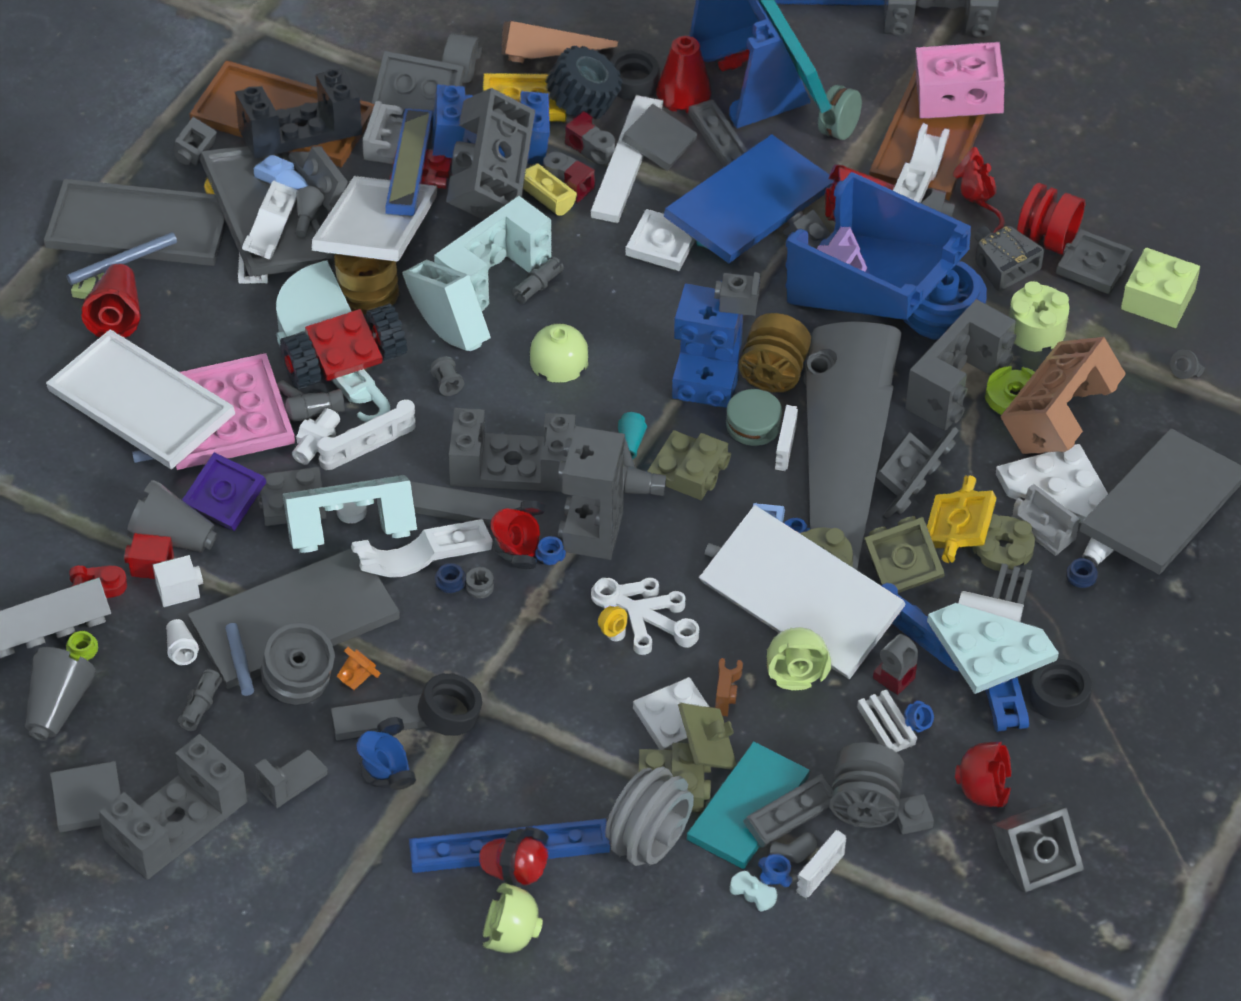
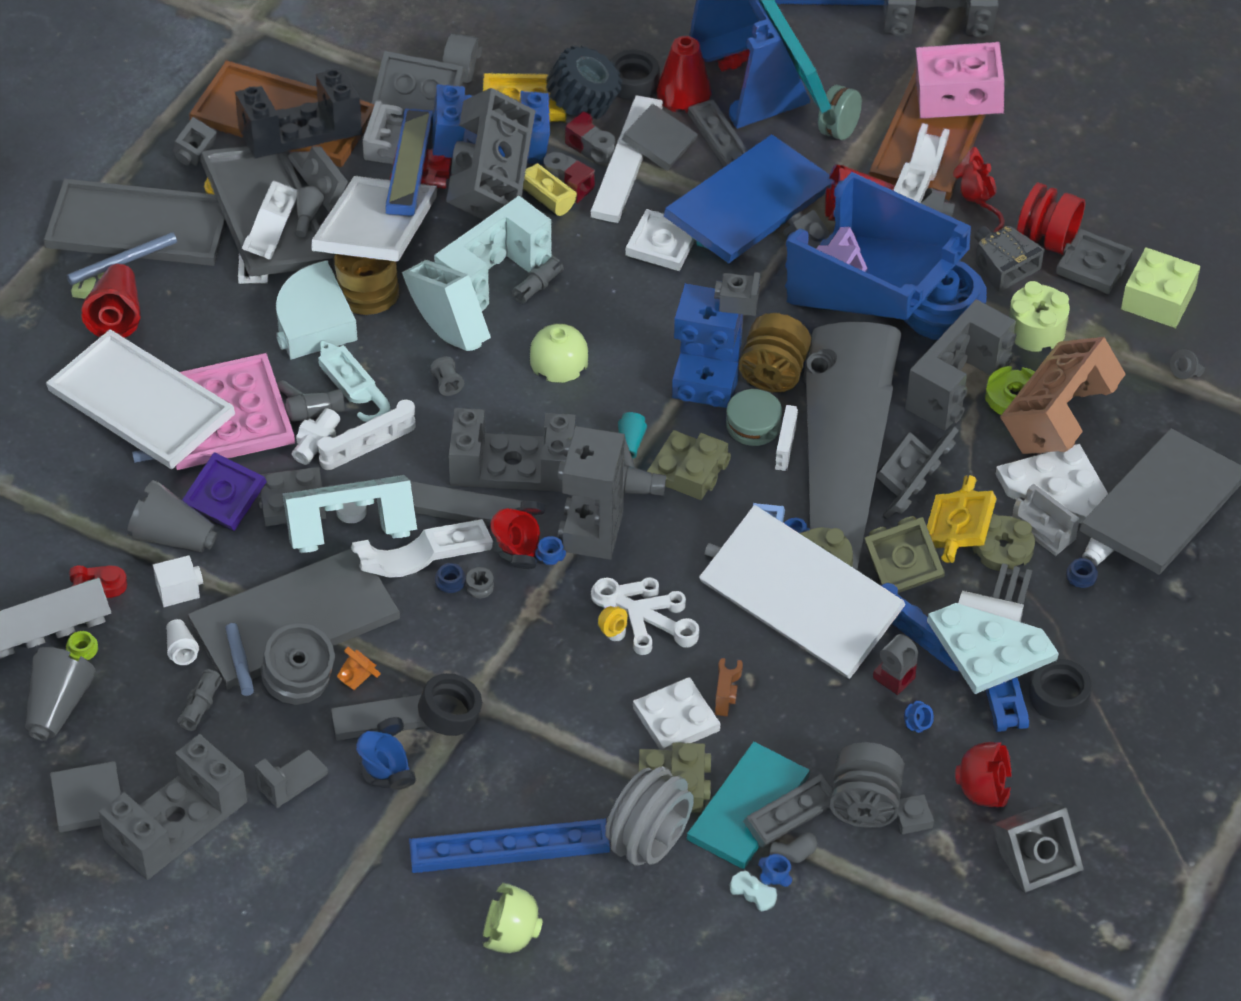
(147, 551): red brick -> none
(279, 170): light blue plate -> none
(343, 345): plate -> none
(517, 858): red cap -> none
(531, 42): nougat wedge -> none
(708, 736): olive piece -> none
(798, 658): yellowish green cylinder -> none
(821, 864): white tile -> none
(876, 702): white tile -> none

